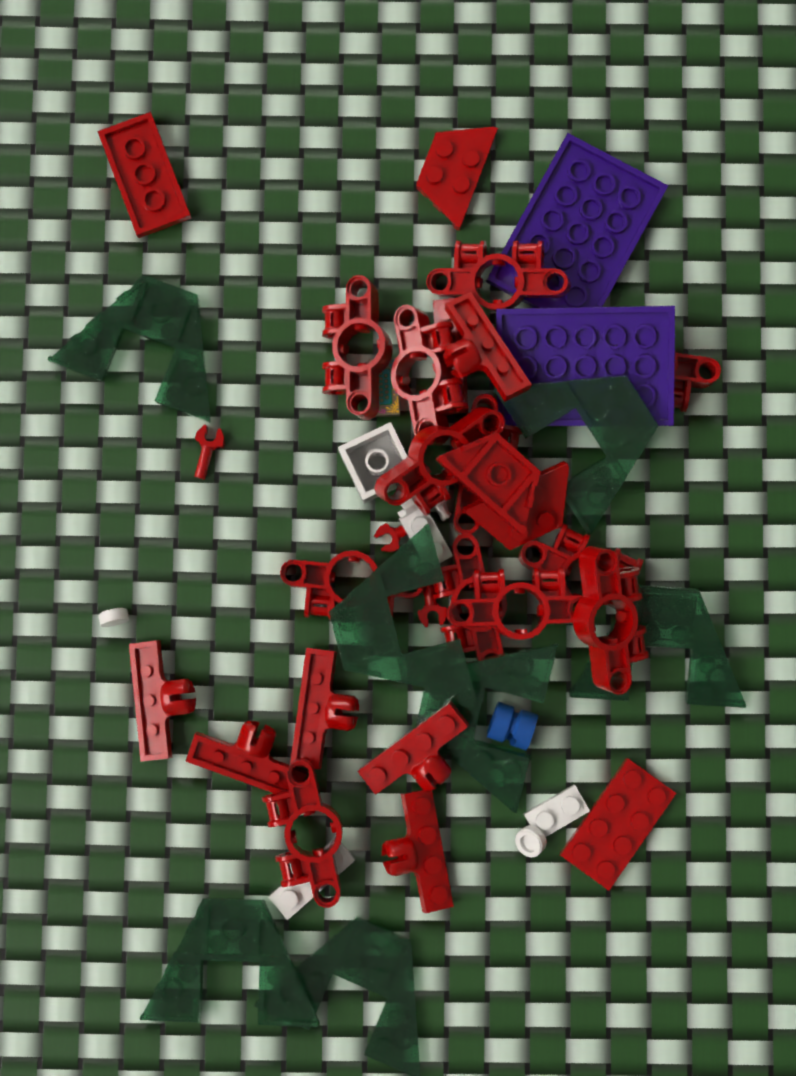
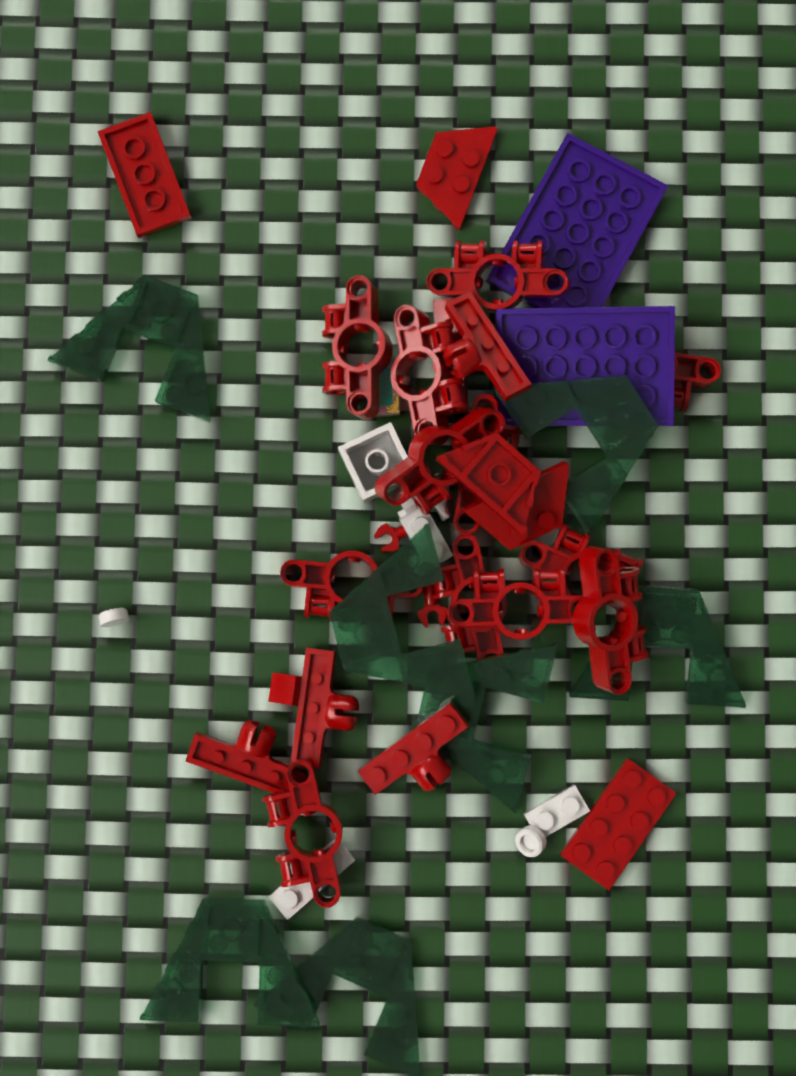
(156, 700): plate -> none
(207, 450): red bar -> none
(285, 689): none -> red tile
(421, 852): red plate -> none
(512, 725): blue wheel -> none

